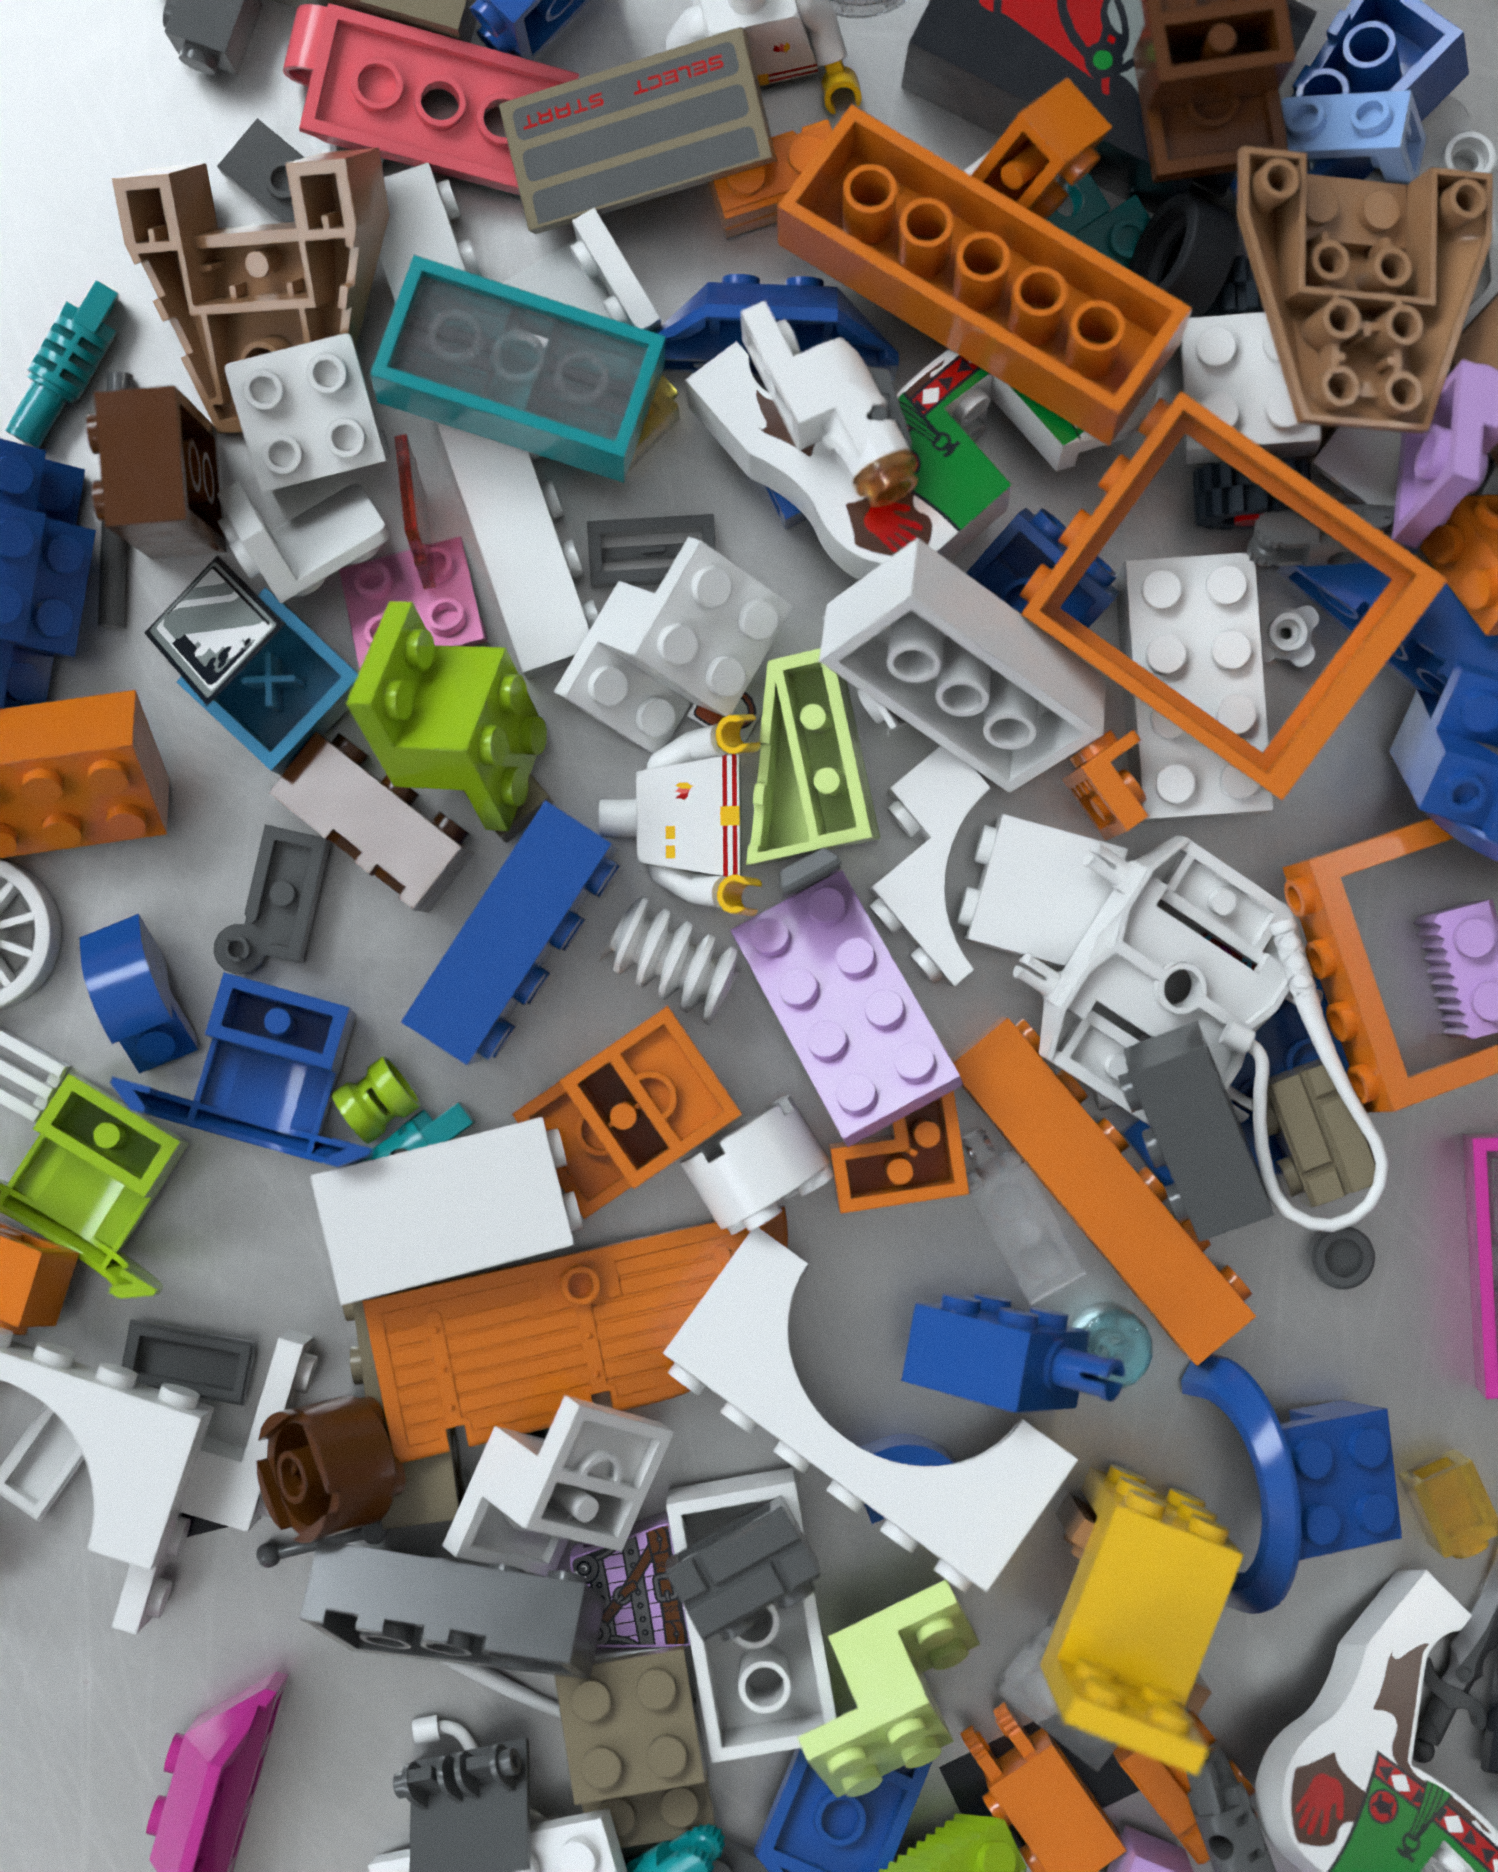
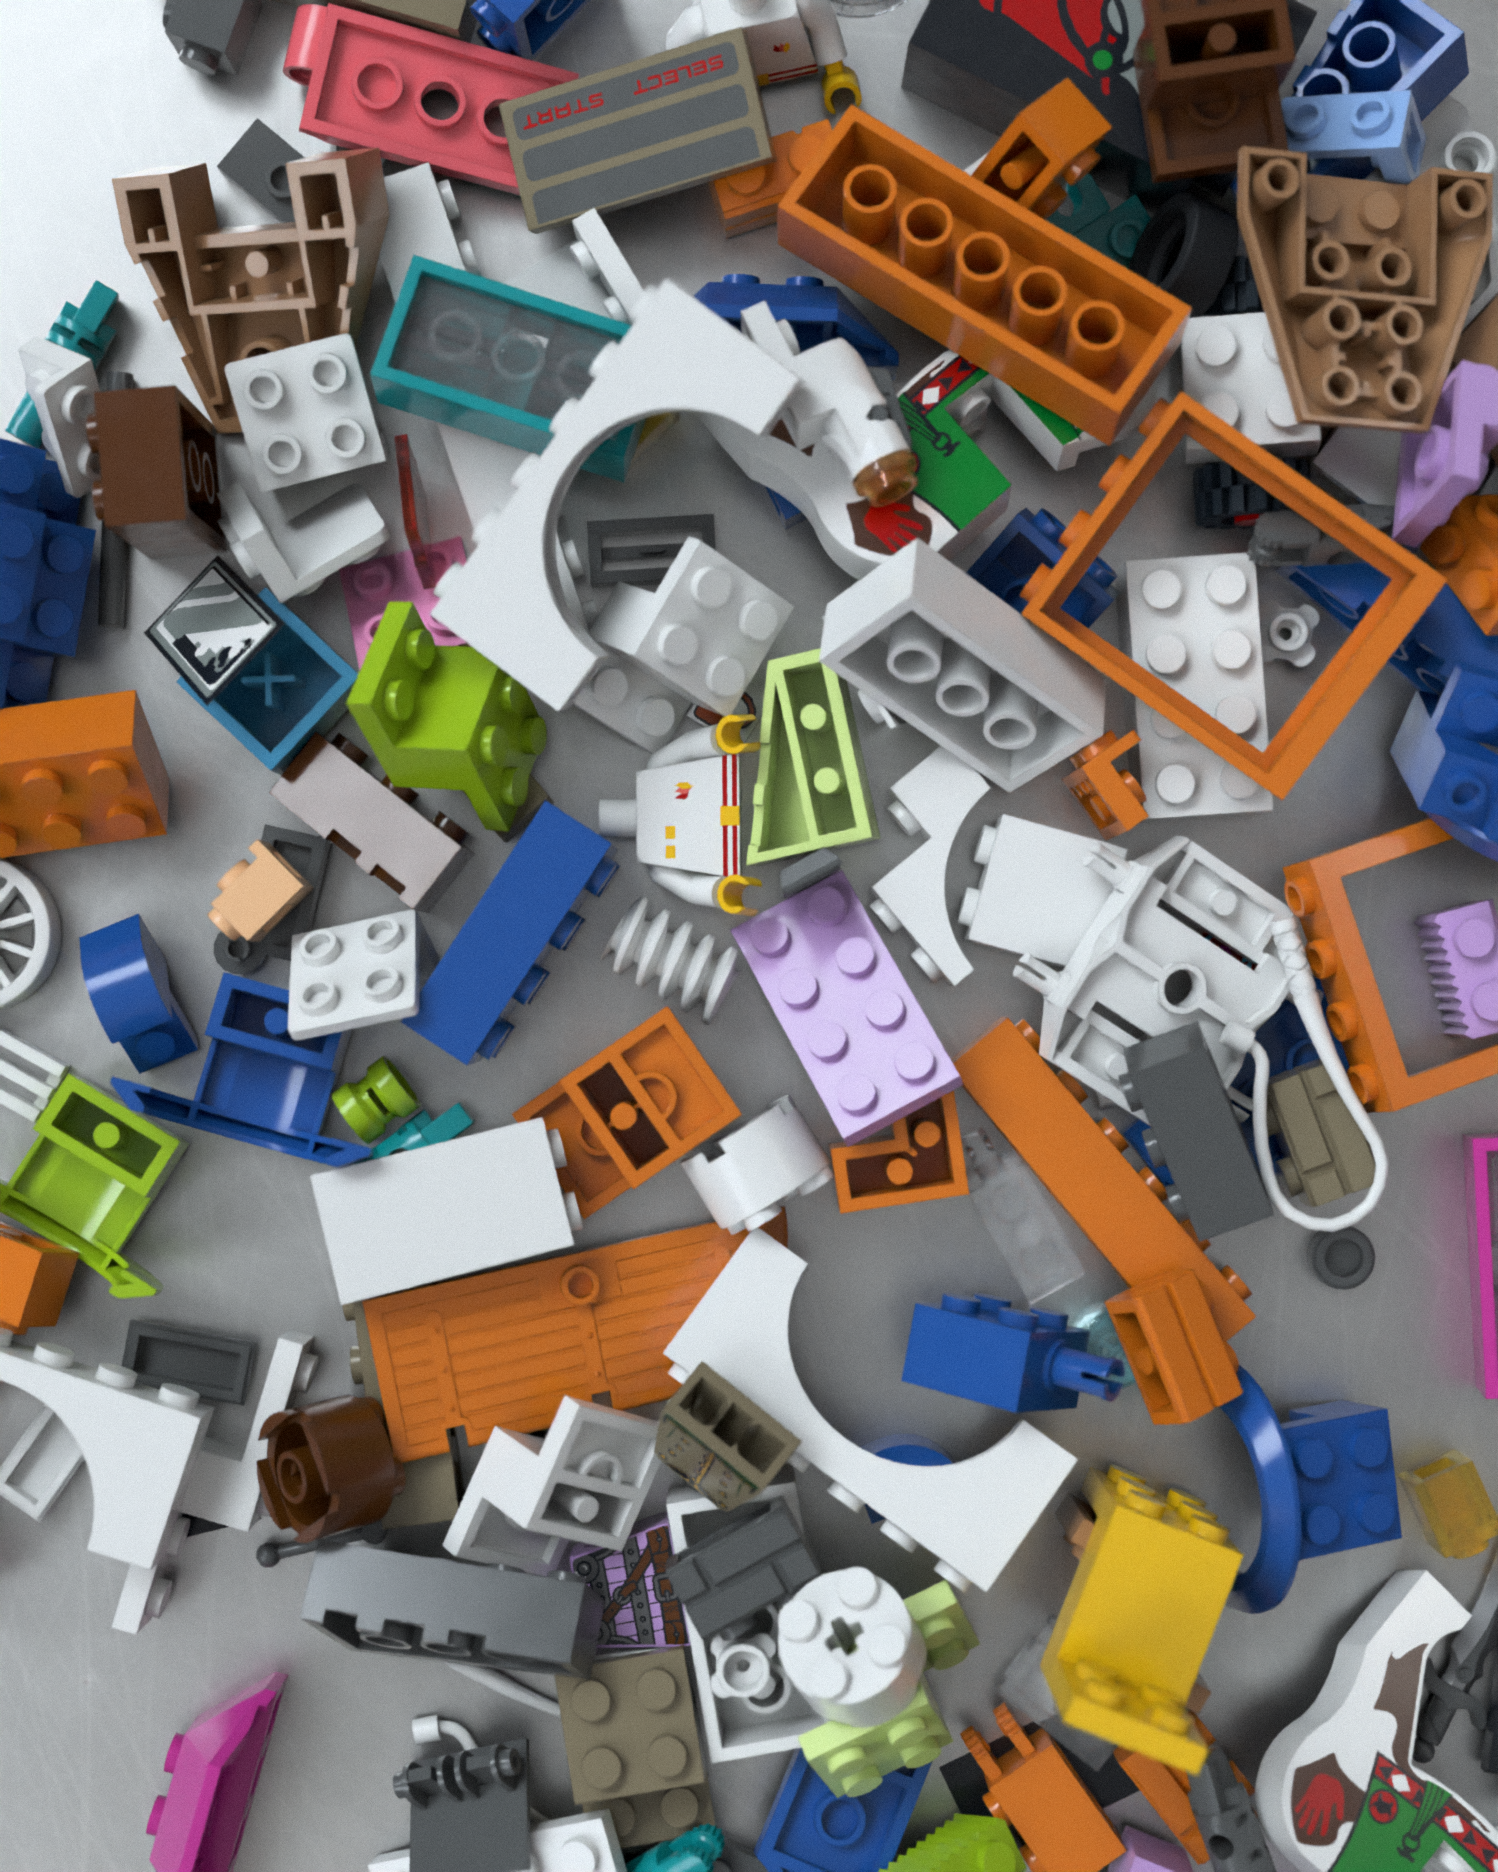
(63, 394): none -> white bracket
(257, 894): none -> light nougat brick
(358, 974): none -> white bracket
(510, 588): none -> white arch
(721, 1440): none -> dark tan torso
(755, 1680): none -> white plate
(830, 1618): none -> white brick
(1175, 1347): none -> orange brick

